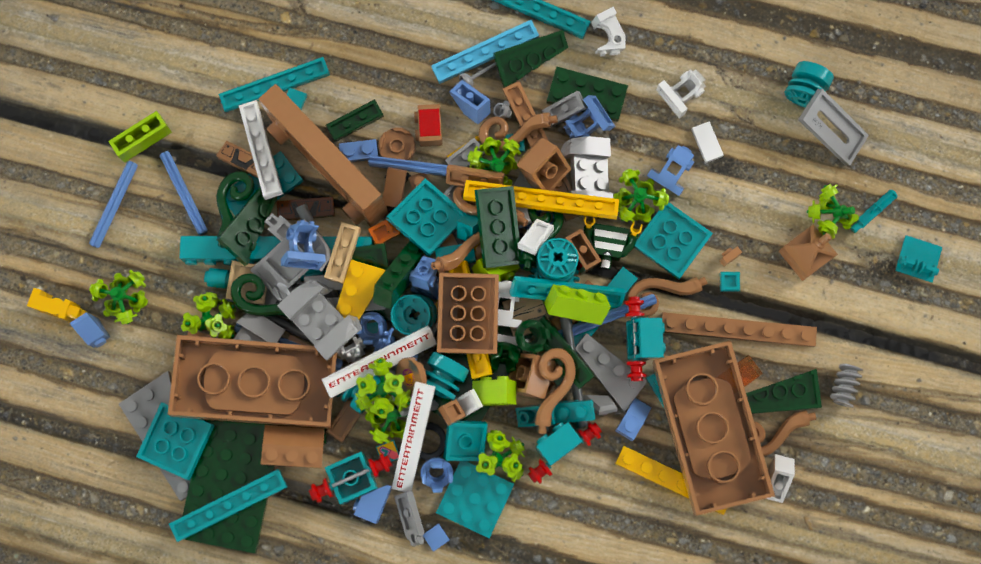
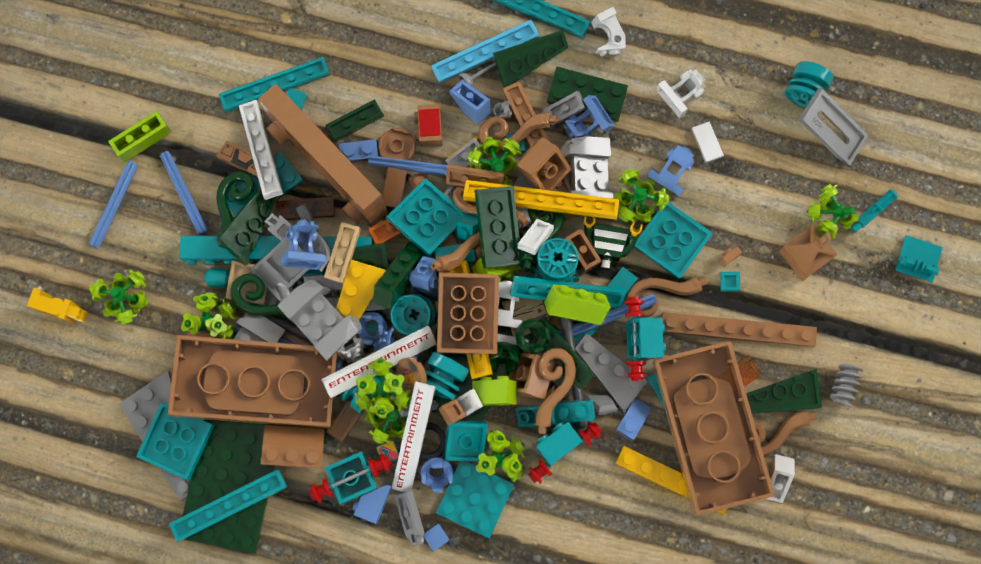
(90, 330): medium blue slope -> none

